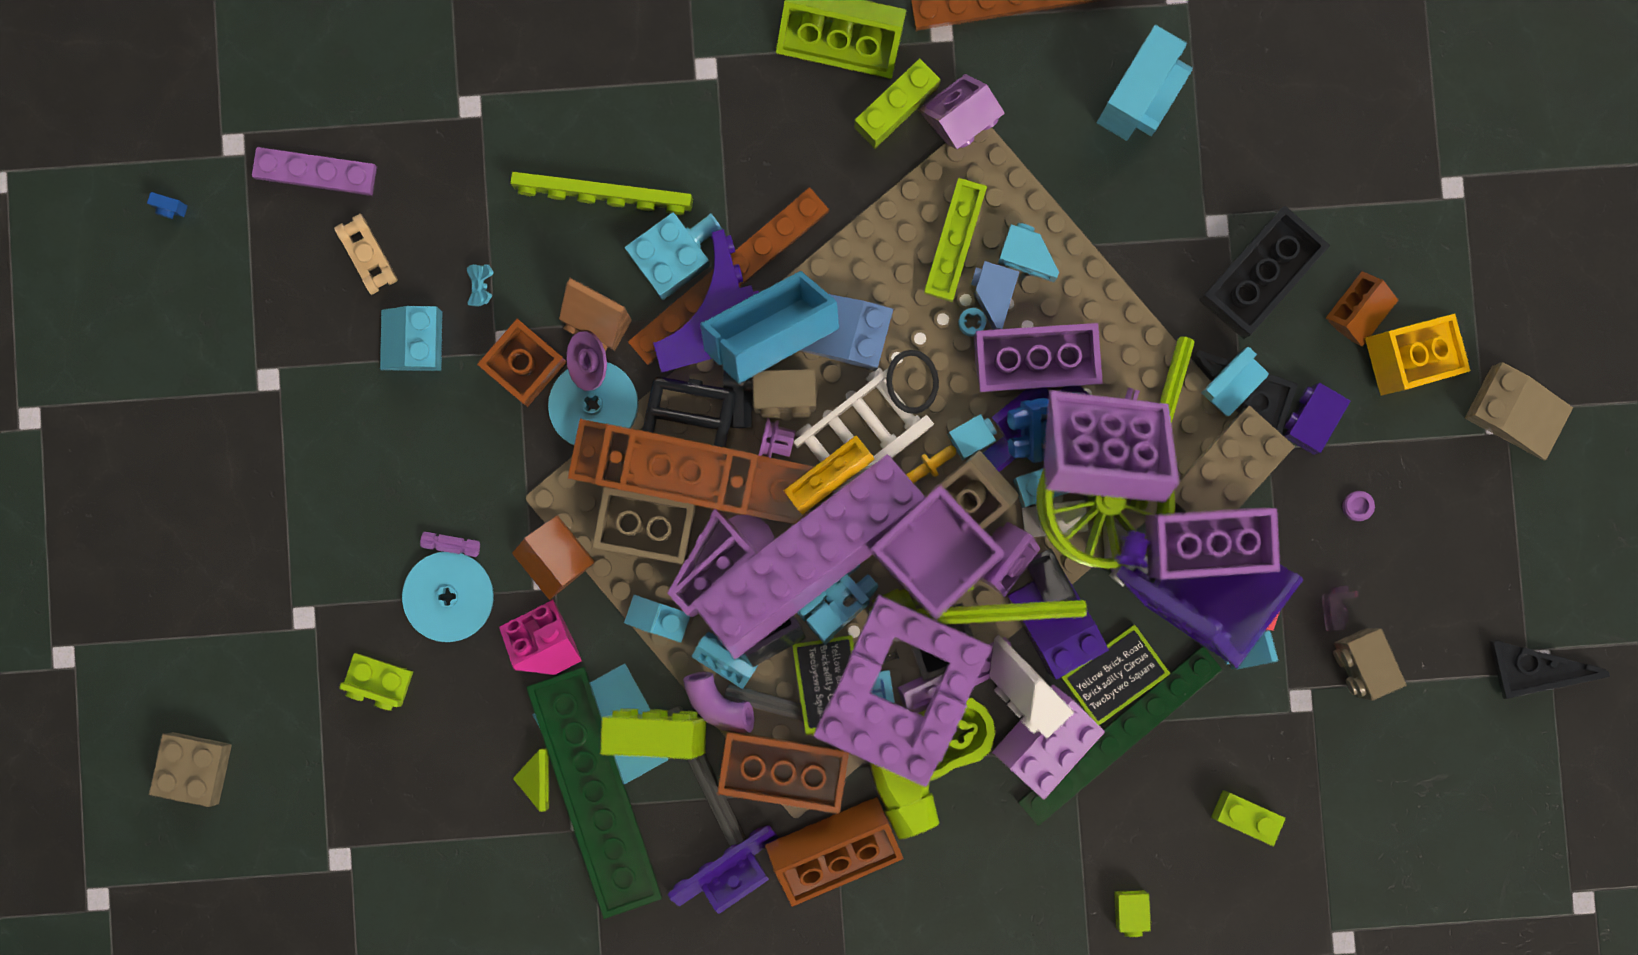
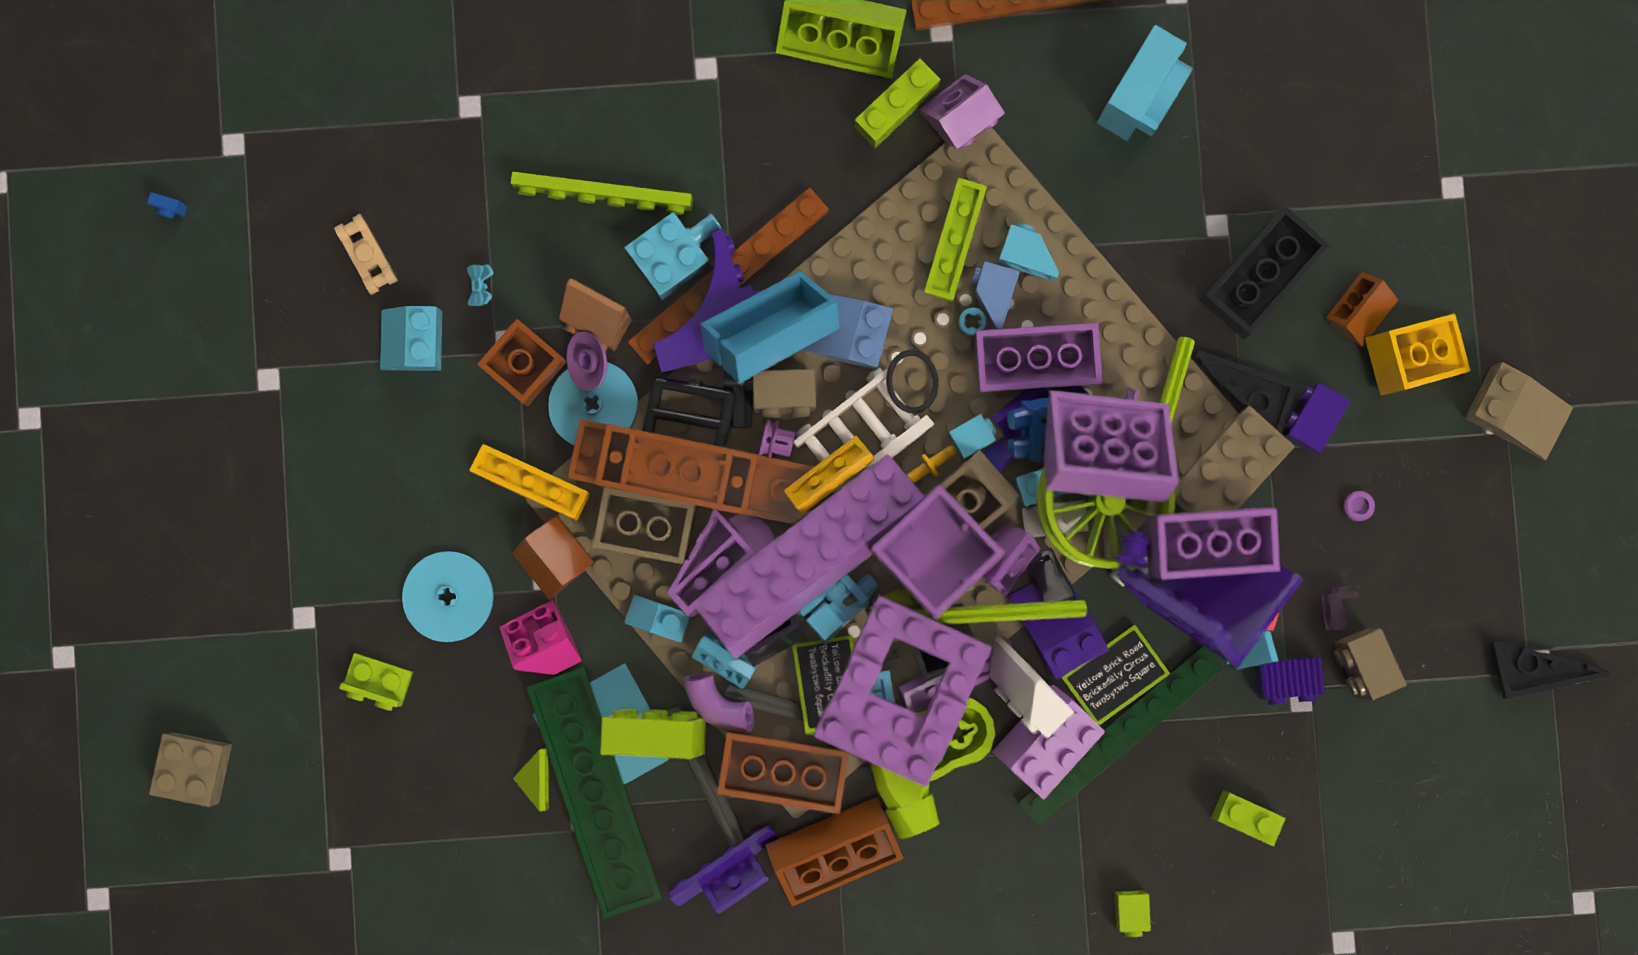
(314, 171): medium lavender plate -> none
(450, 544): medium lavender axle -> none
(530, 482): none -> yellow plate
(1235, 382): medium azure panel -> none
(1290, 679): none -> dark purple brick

